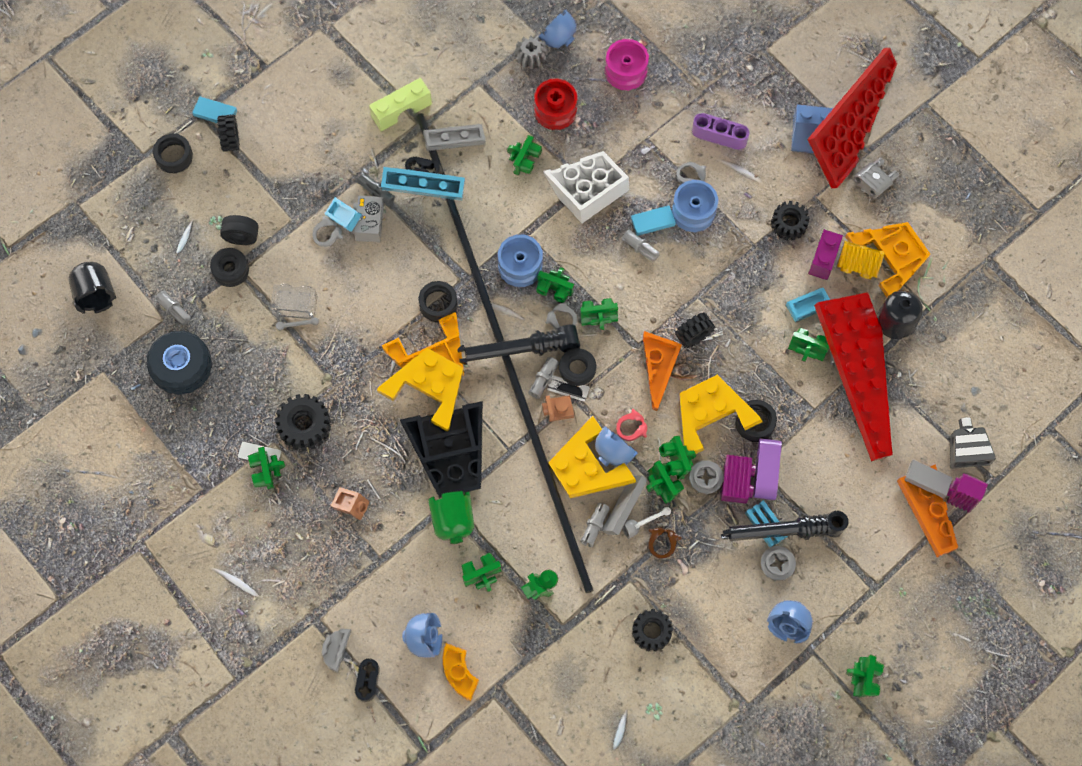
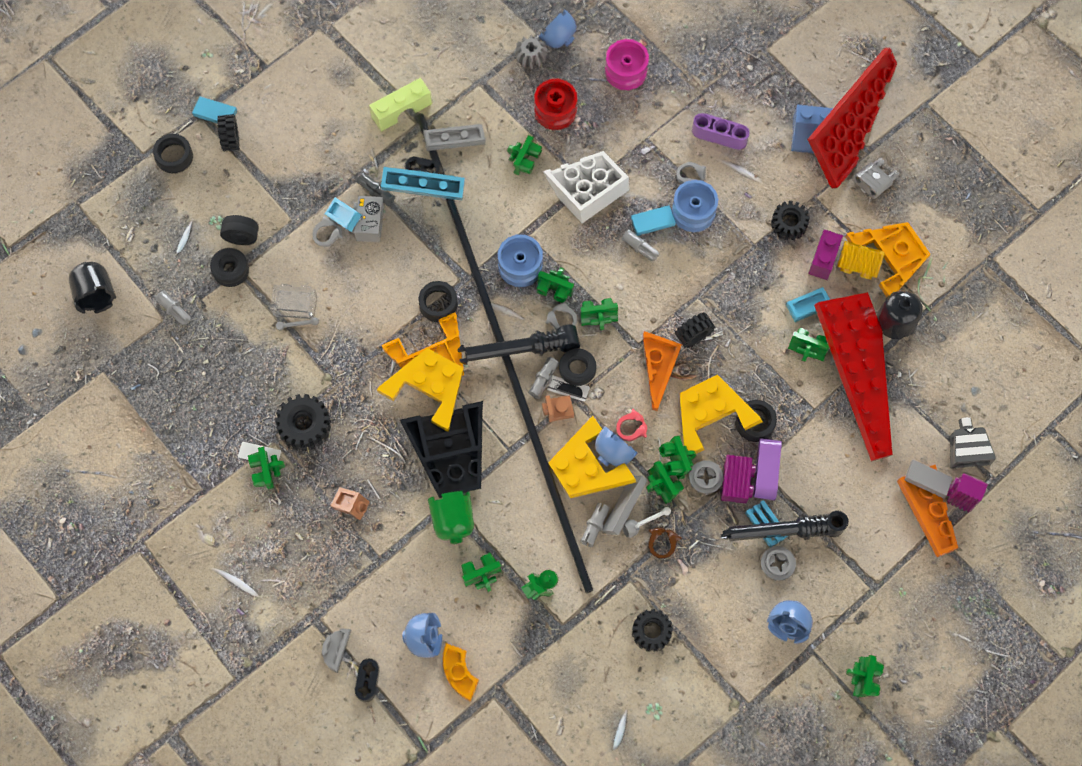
(179, 362): black wheel -> none

